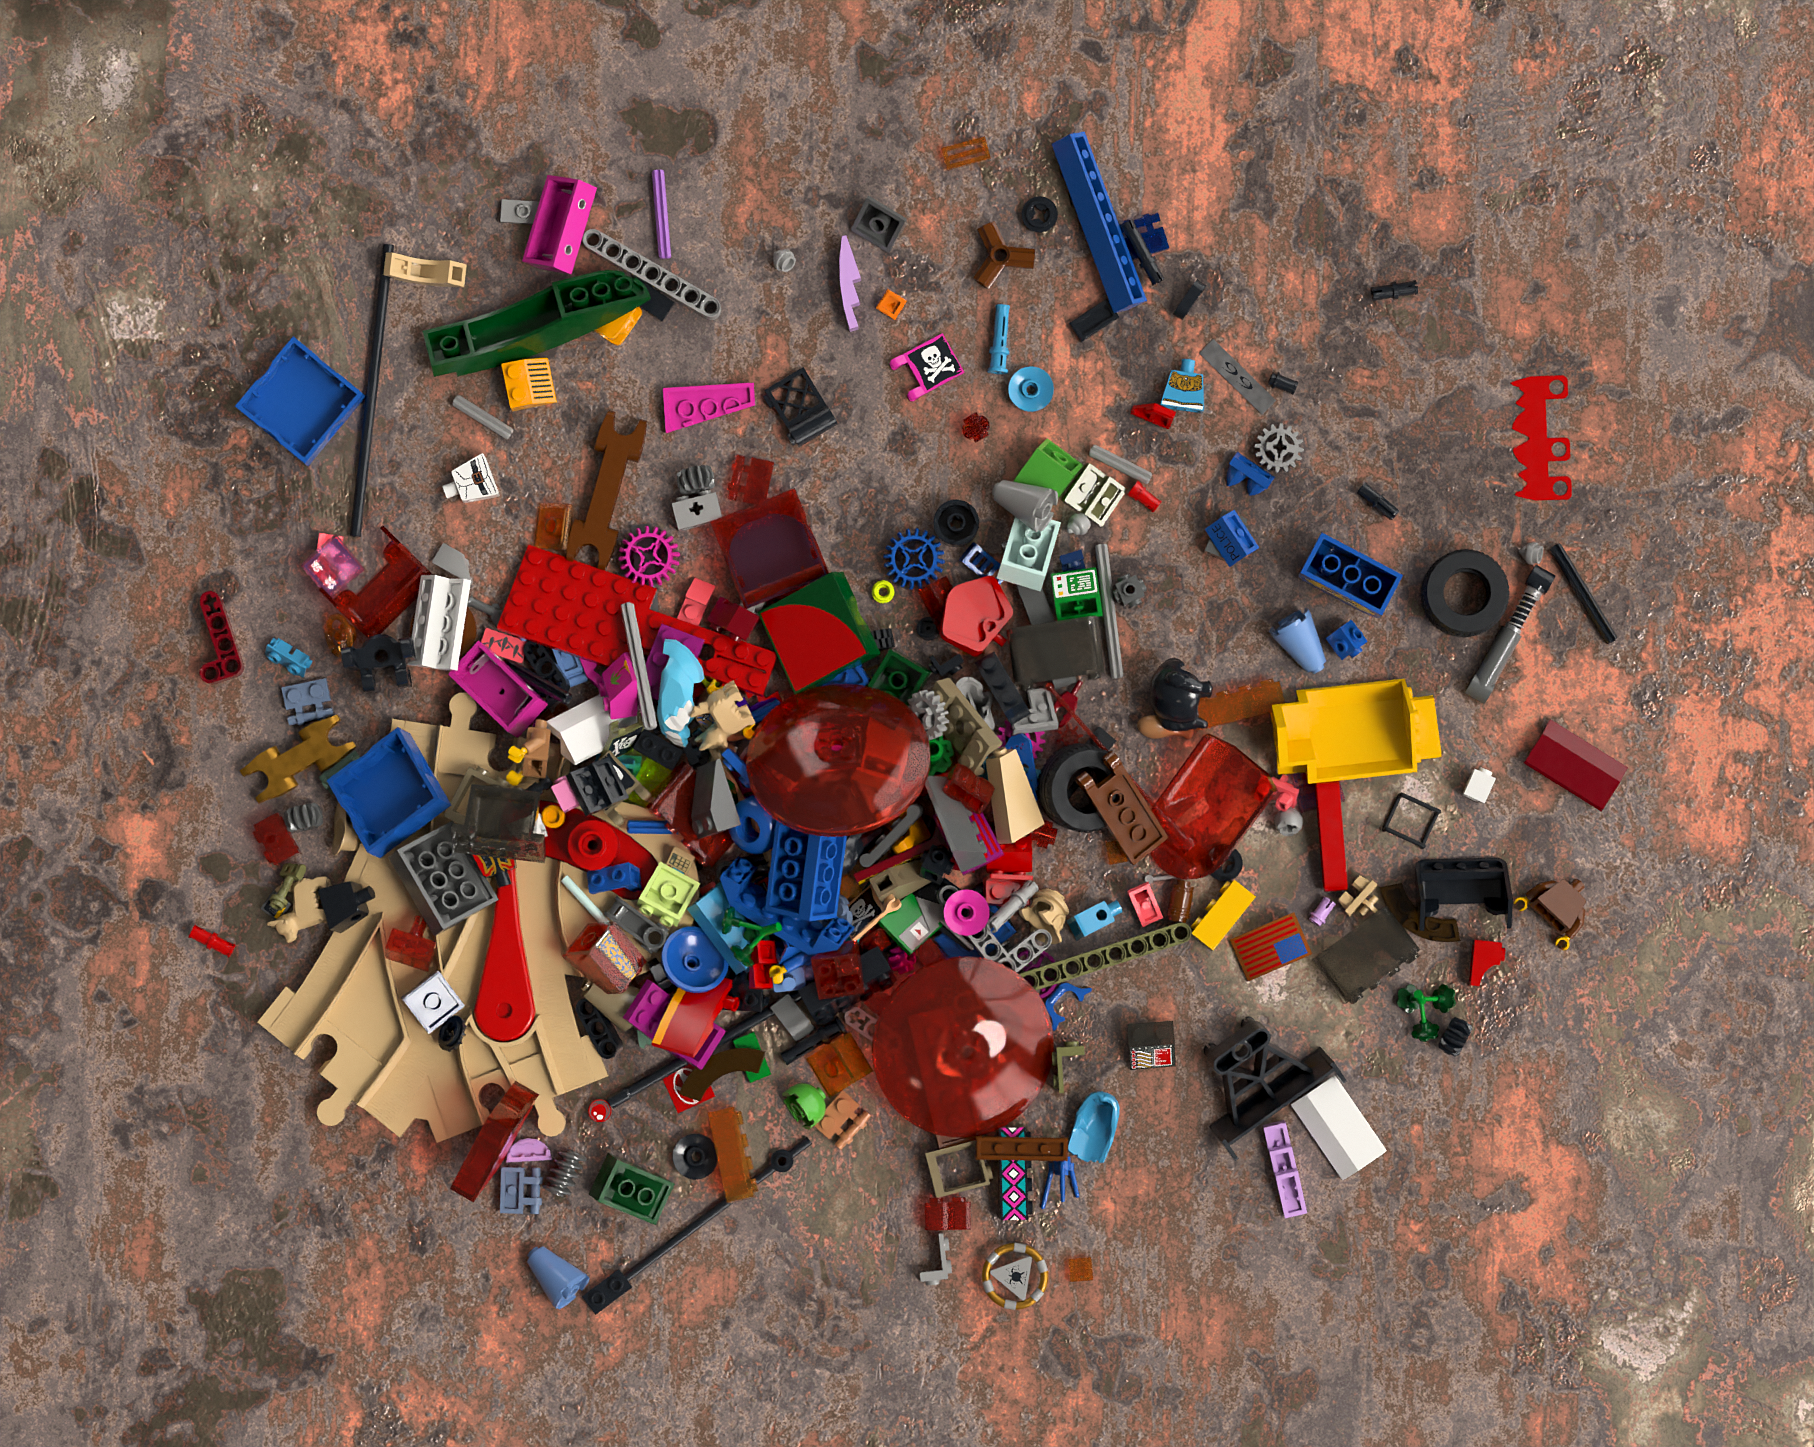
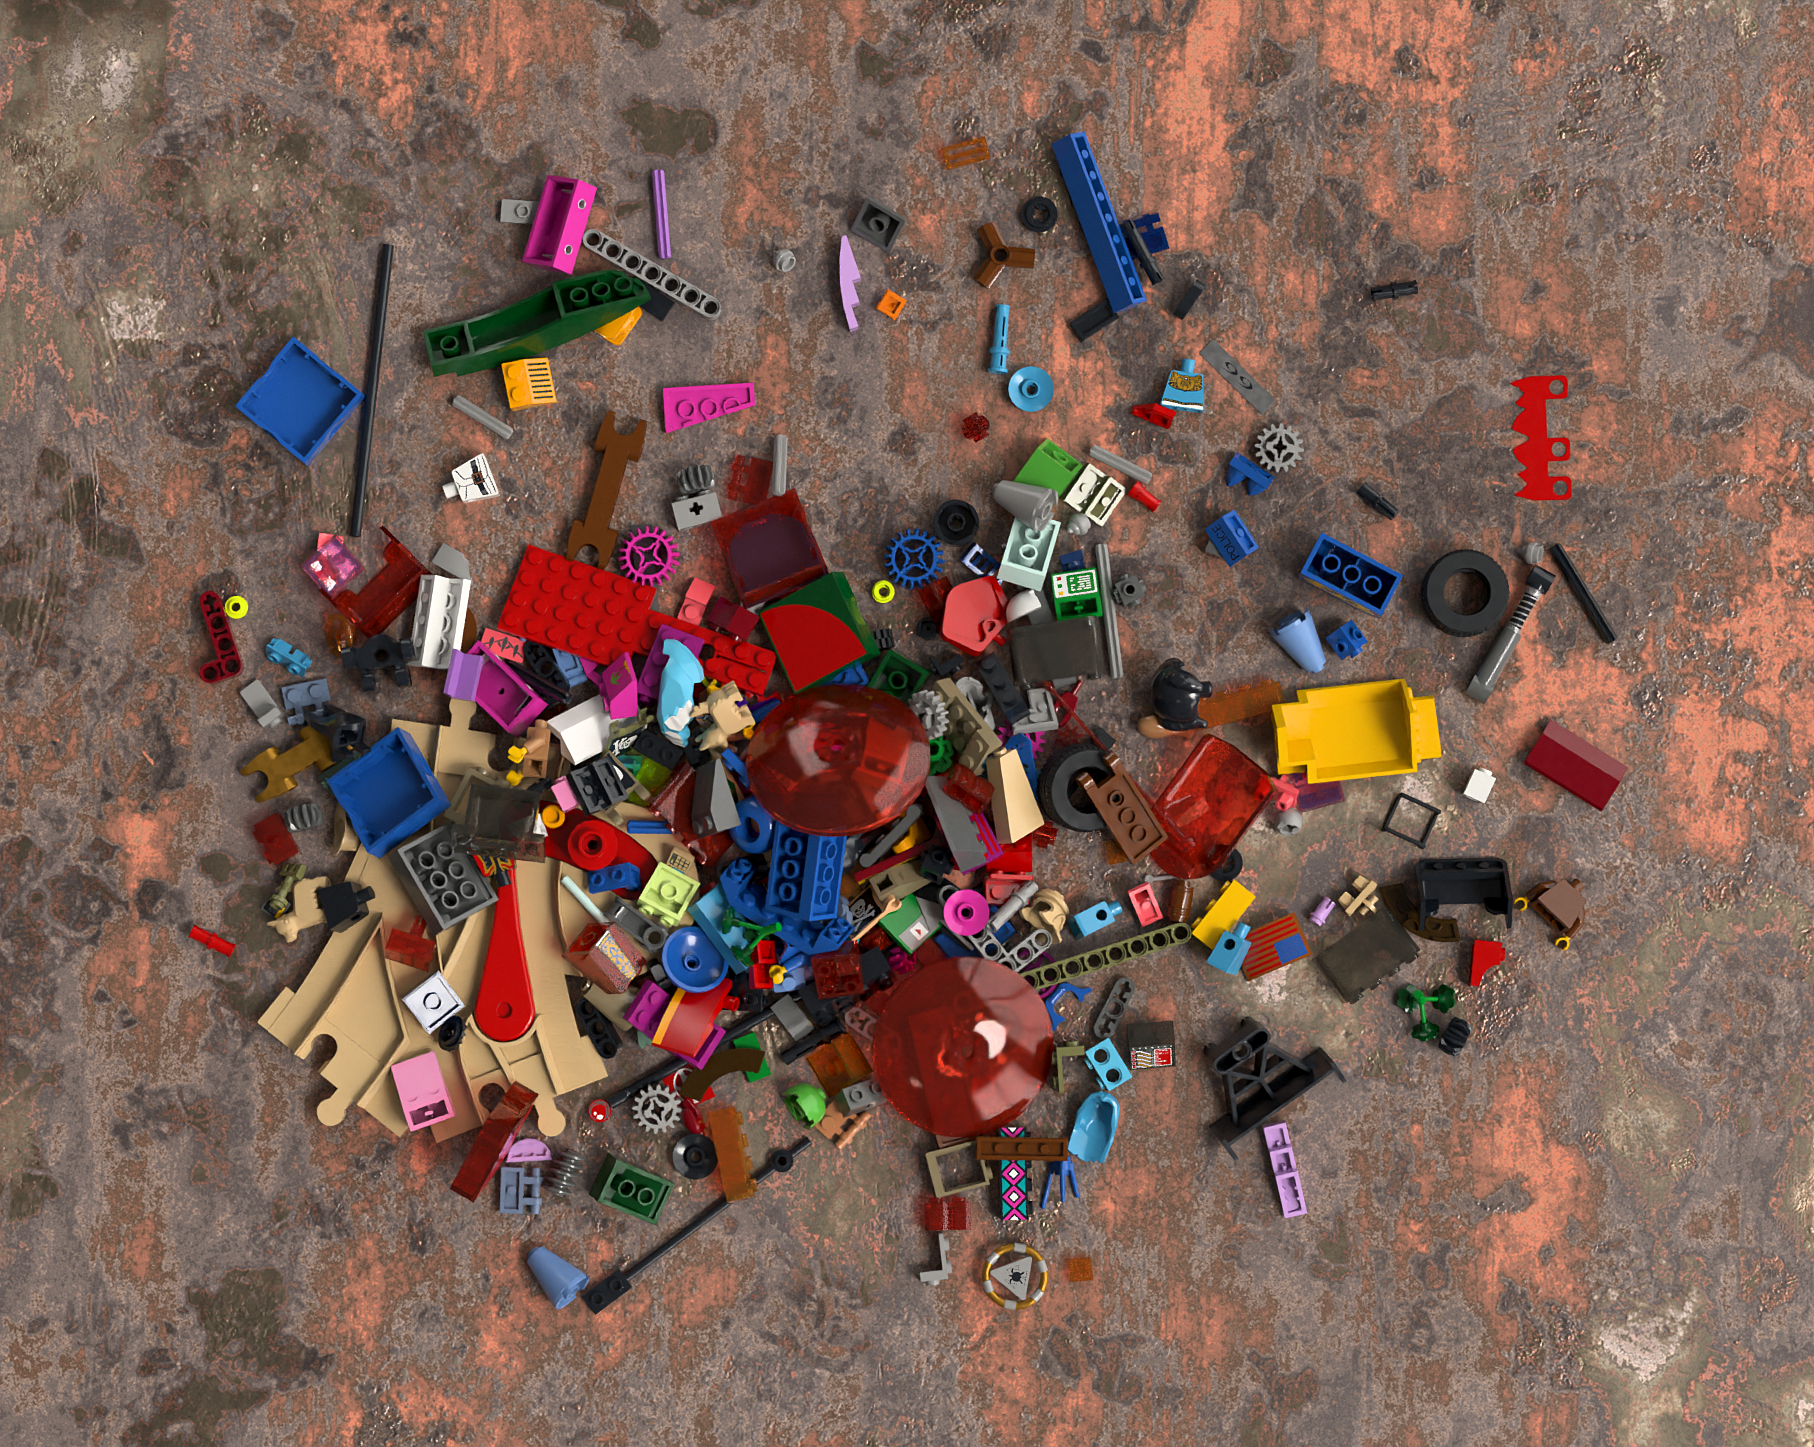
(243, 607): none -> neon yellow plate
(262, 705): none -> light grey bracket
(339, 732): none -> black piece
(423, 1091): none -> bright pink slope
(425, 272): tan arch -> none
(463, 676): none -> medium lavender panel
(494, 610): dark grey piece -> none
(553, 526): clear orange slope -> none
(639, 666): light grey axle -> none
(647, 1111): none -> light grey gear
(692, 1117): none -> dark red hand
(779, 465): none -> light grey axle
(810, 423): black piece -> none
(860, 1097): none -> dark grey brick
(931, 364): flag -> none
(1022, 604): none -> white brick
(1112, 1061): none -> medium azure brick
(1128, 995): none -> dark grey beam
(1225, 956): none -> dark azure torso
(1282, 383): black pin -> none
(1331, 836): red beam -> none
(1338, 1127): white slope -> none

